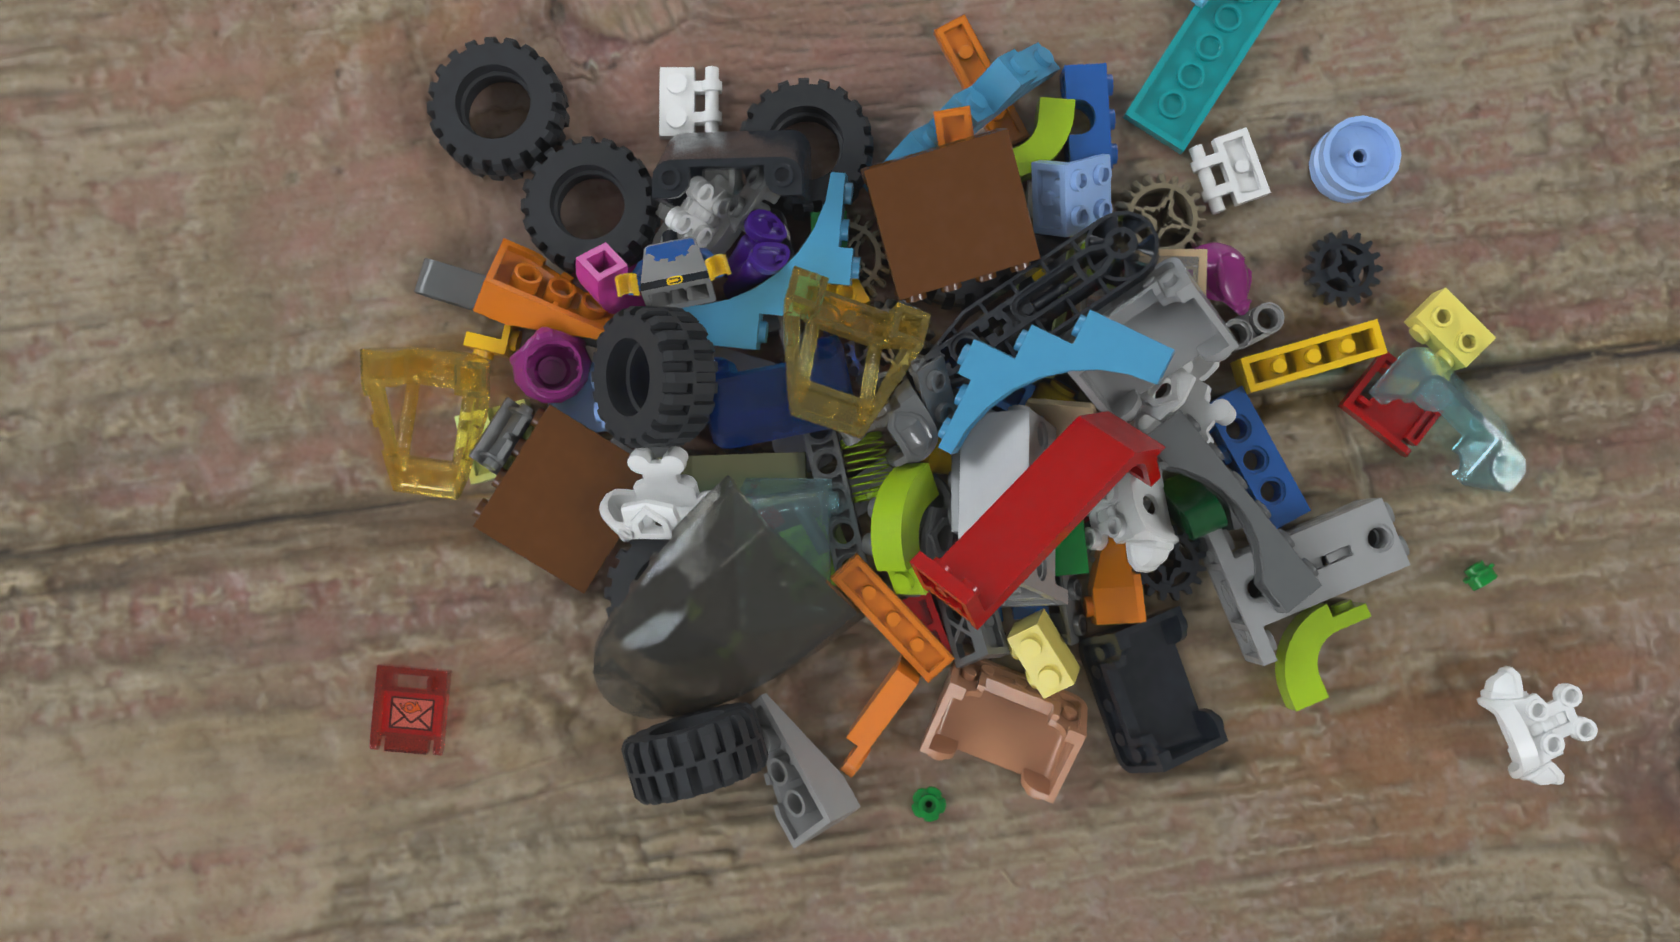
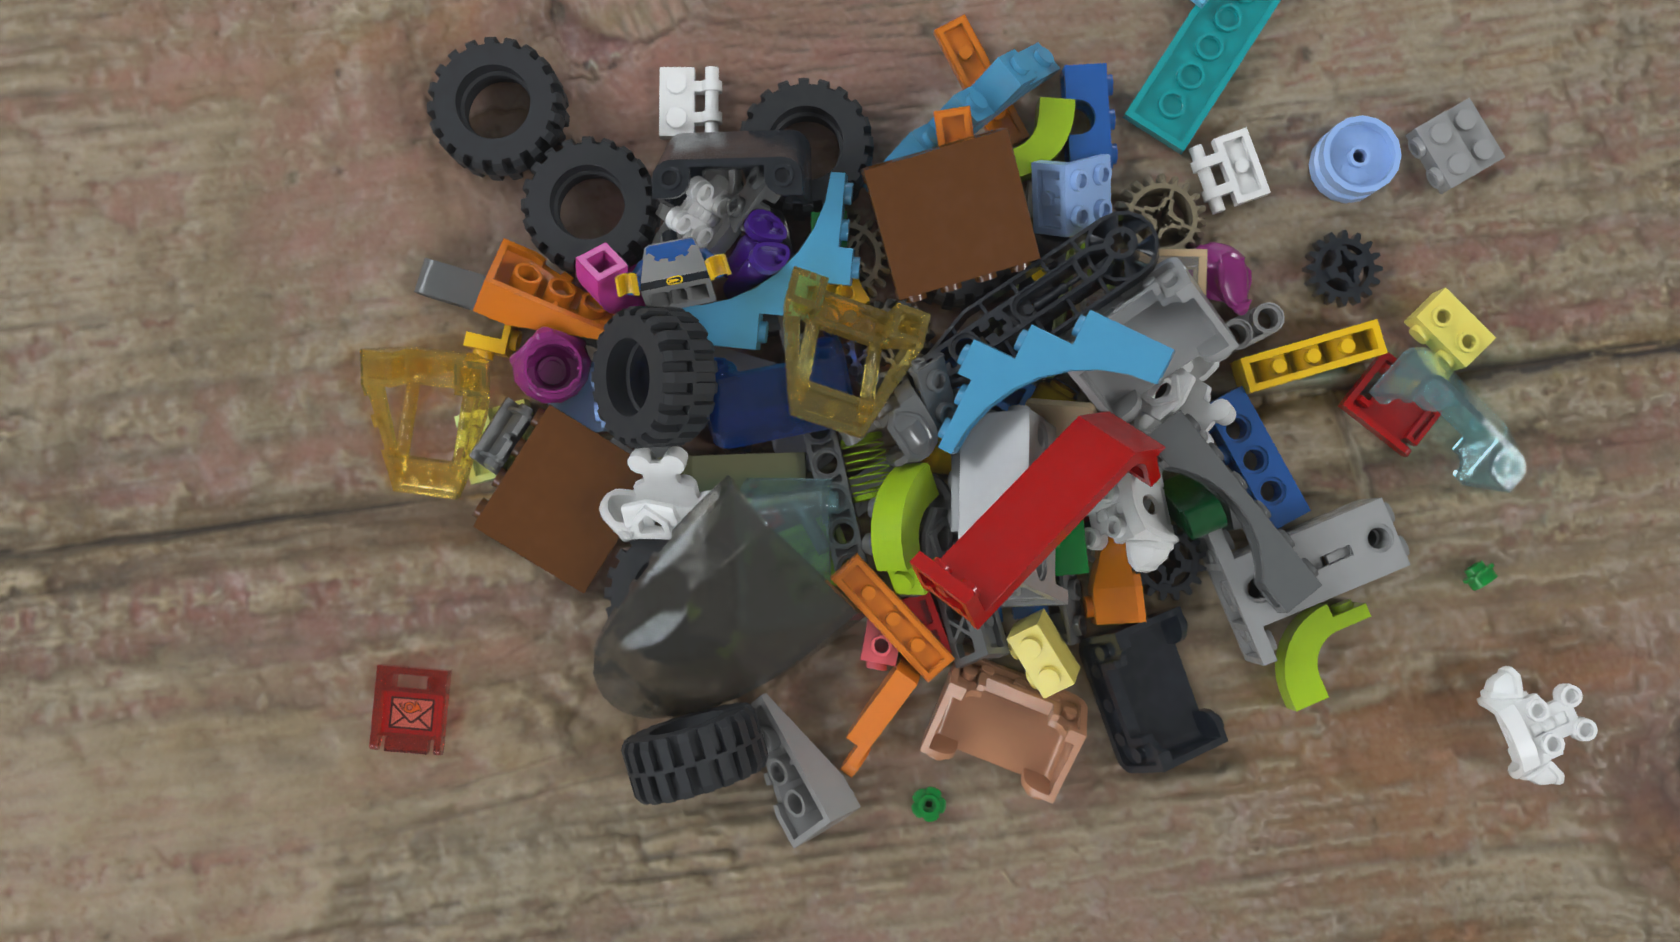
(877, 649): none -> coral brick
(1454, 146): none -> light grey plate

